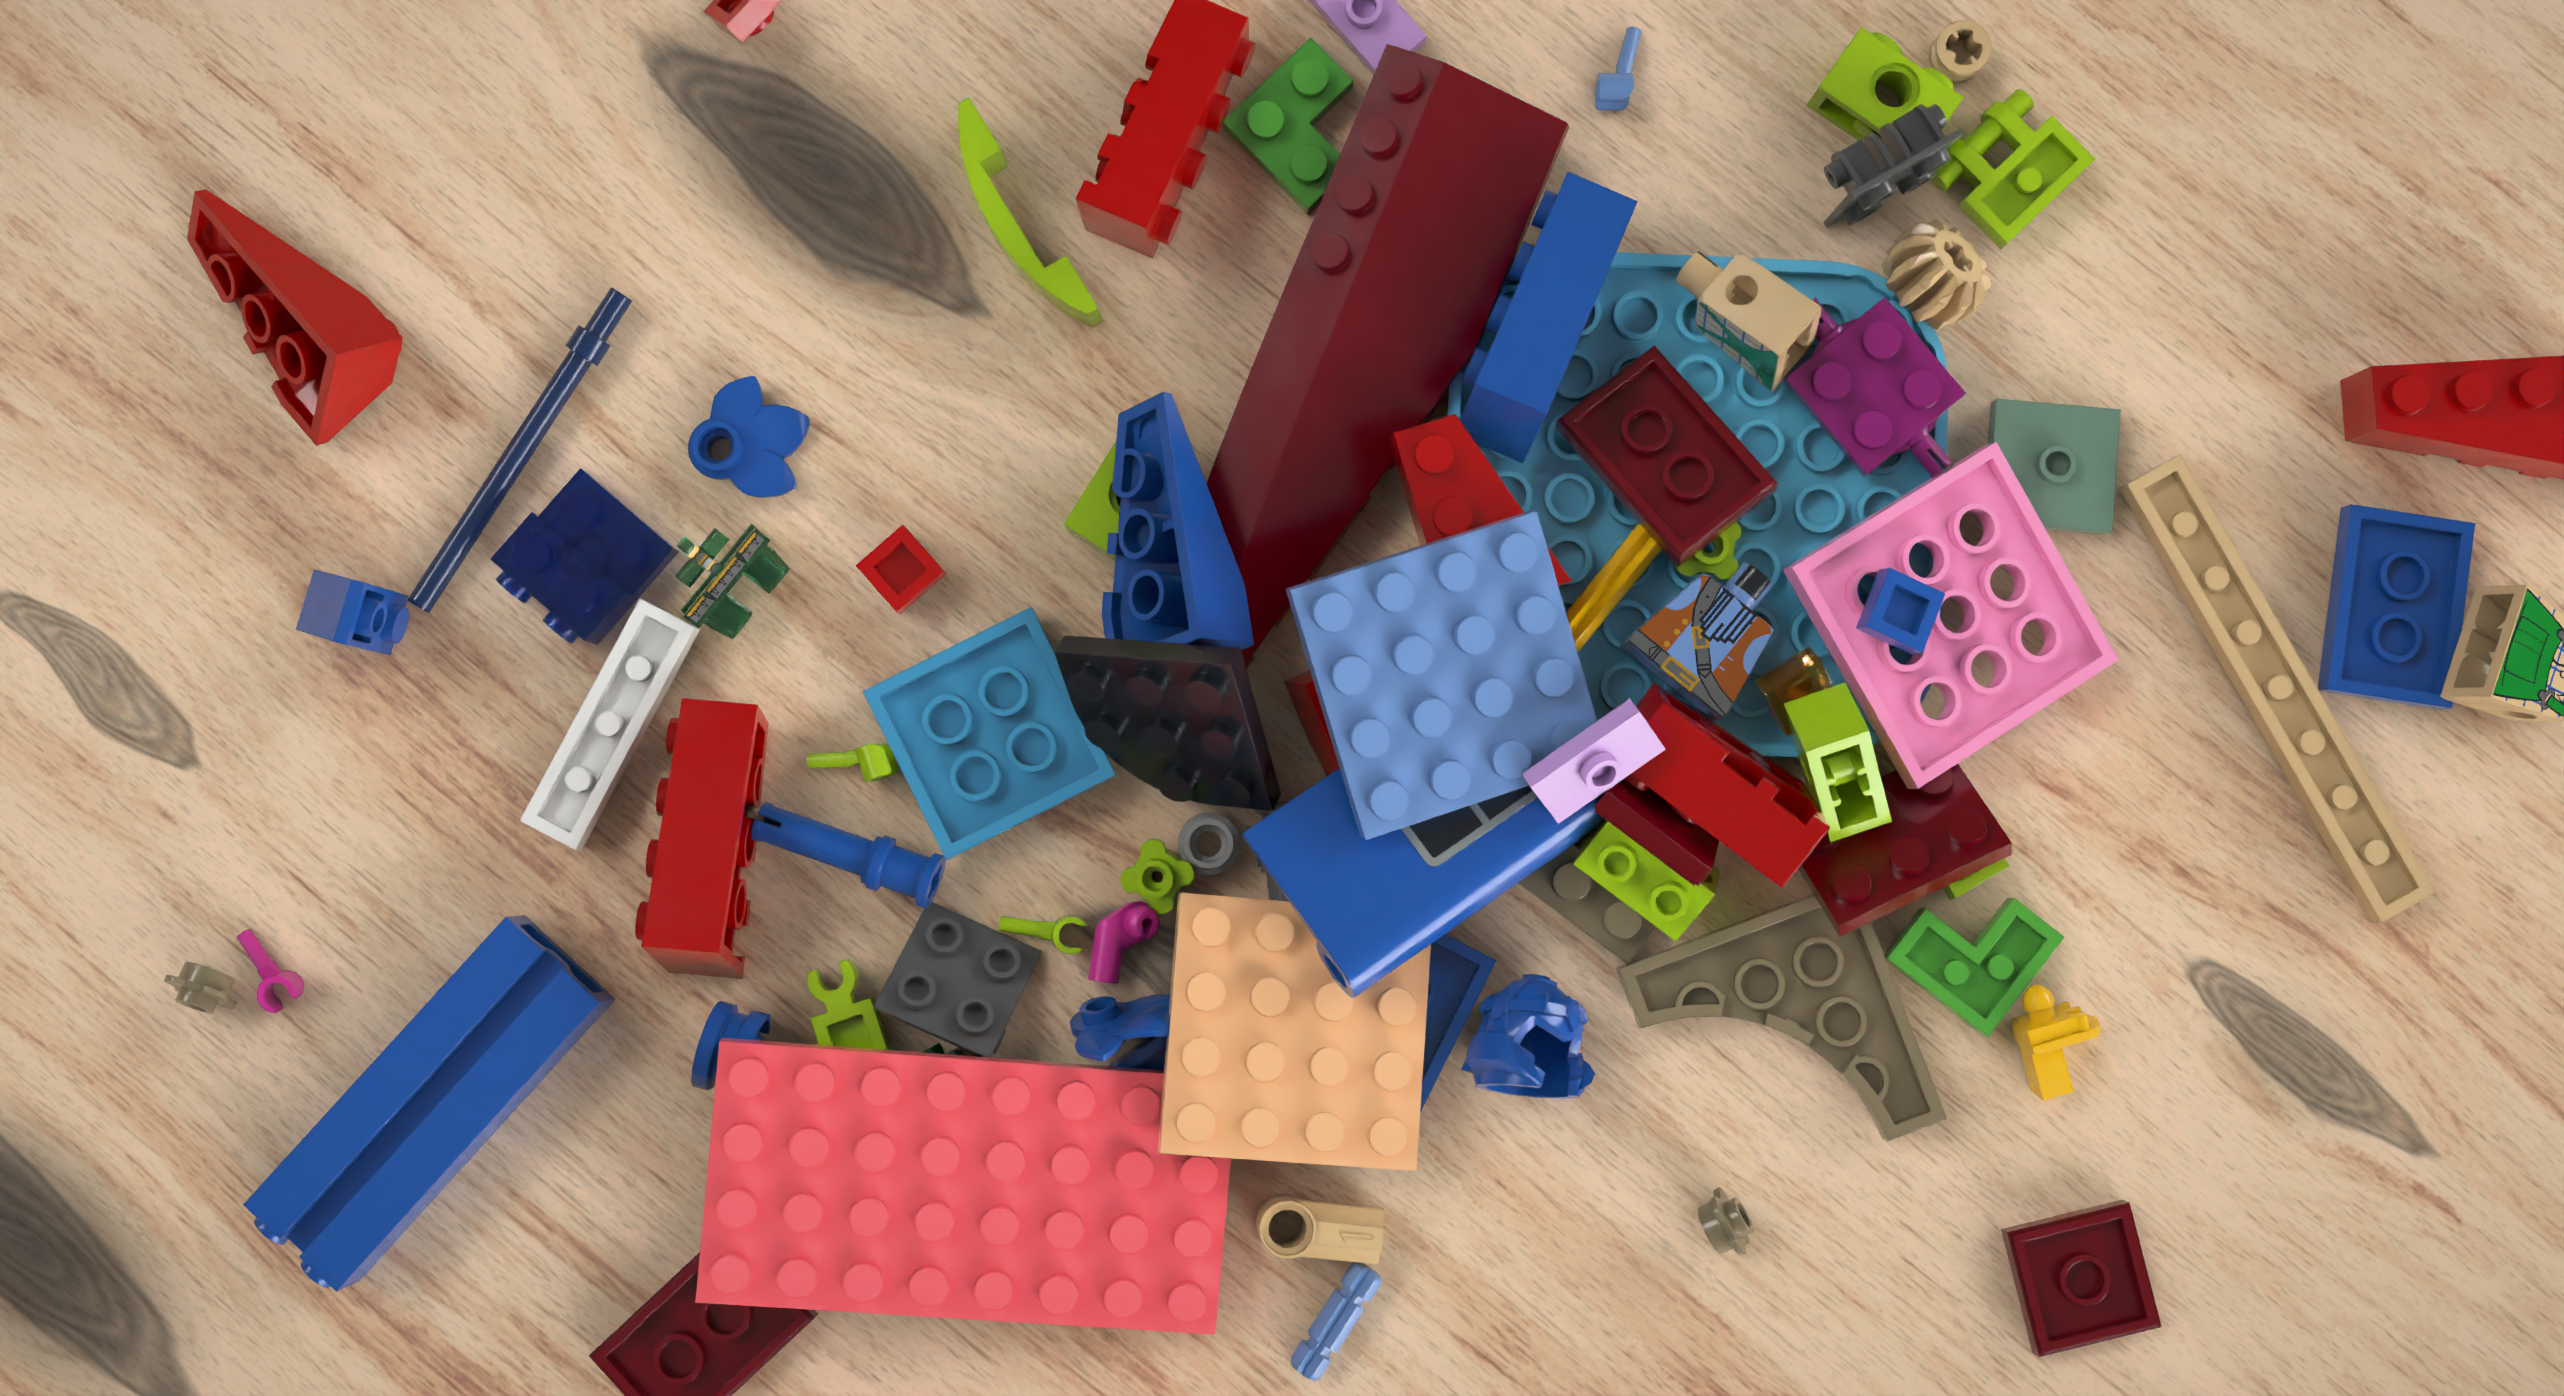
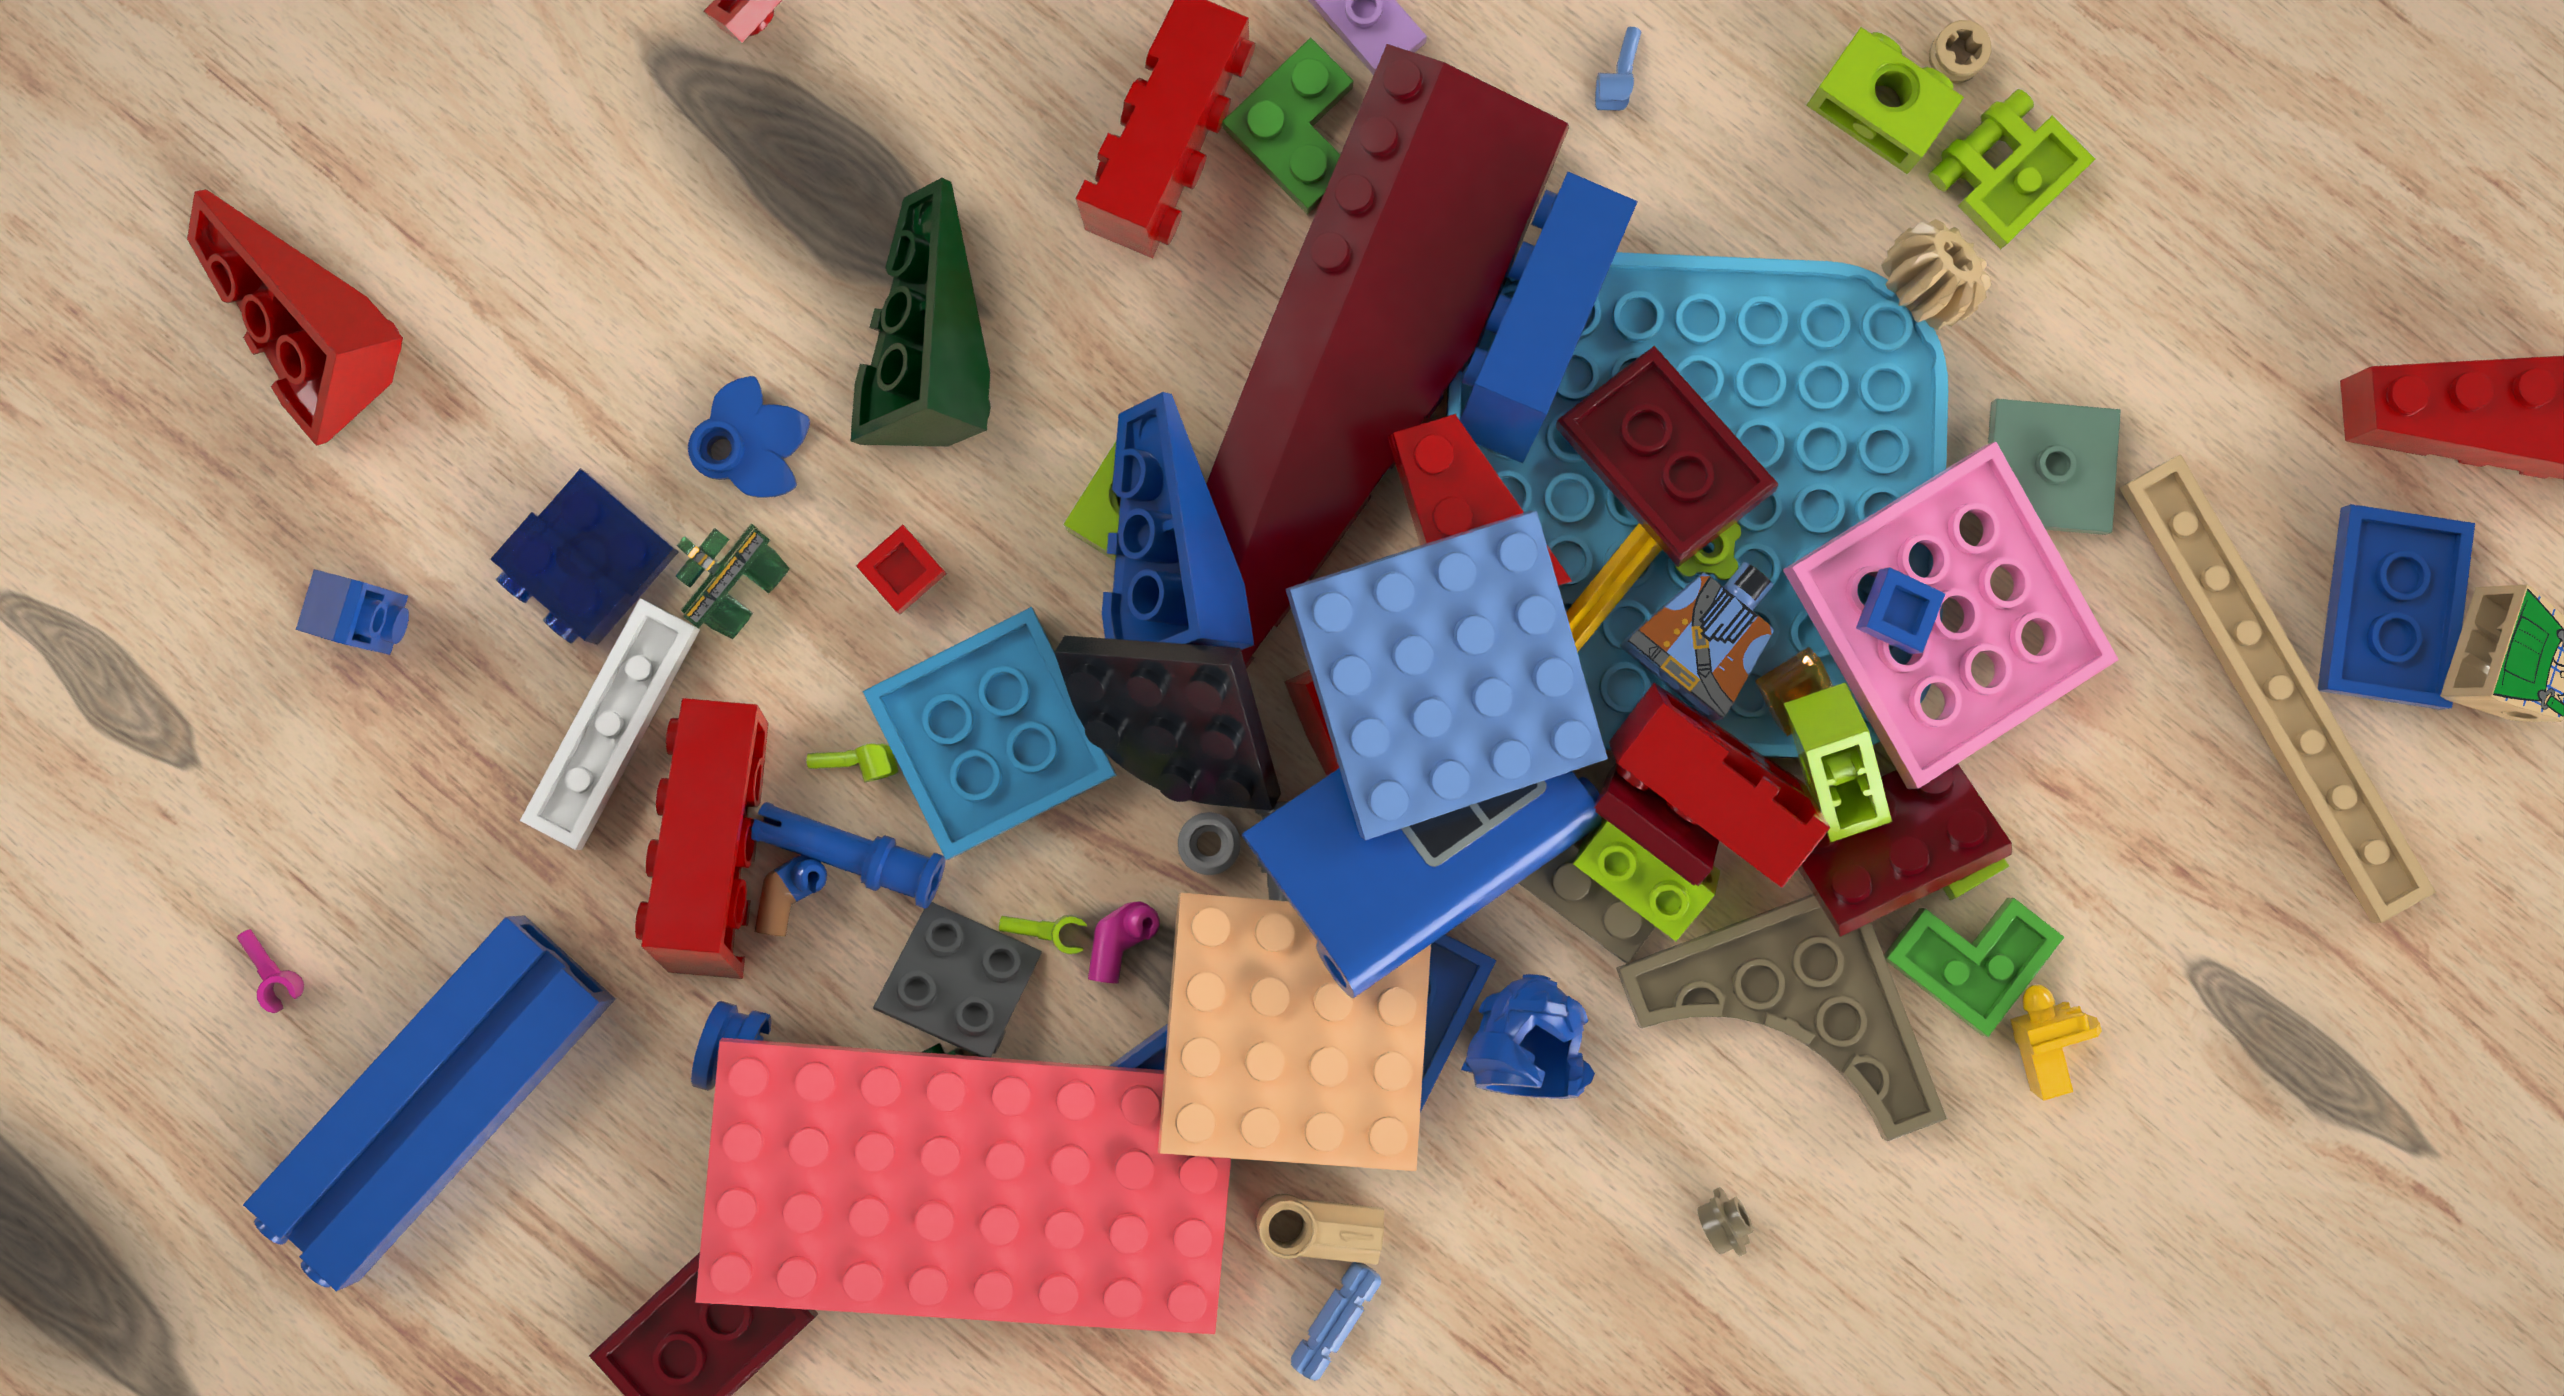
(202, 988): dark tan plate -> none
(586, 347): dark blue bar -> none
(785, 887): none -> arm
(846, 1020): lime plate -> none
(930, 351): none -> dark green wedge
(1057, 281): lime slope -> none
(1106, 1024): blue plate -> none
(1158, 858): lime plate -> none
(1593, 761): lavender plate -> none
(1751, 315): tan torso -> none
(1876, 389): magenta plate -> none
(1903, 159): dark grey hinge -> none
(2081, 1278): dark red tile -> none

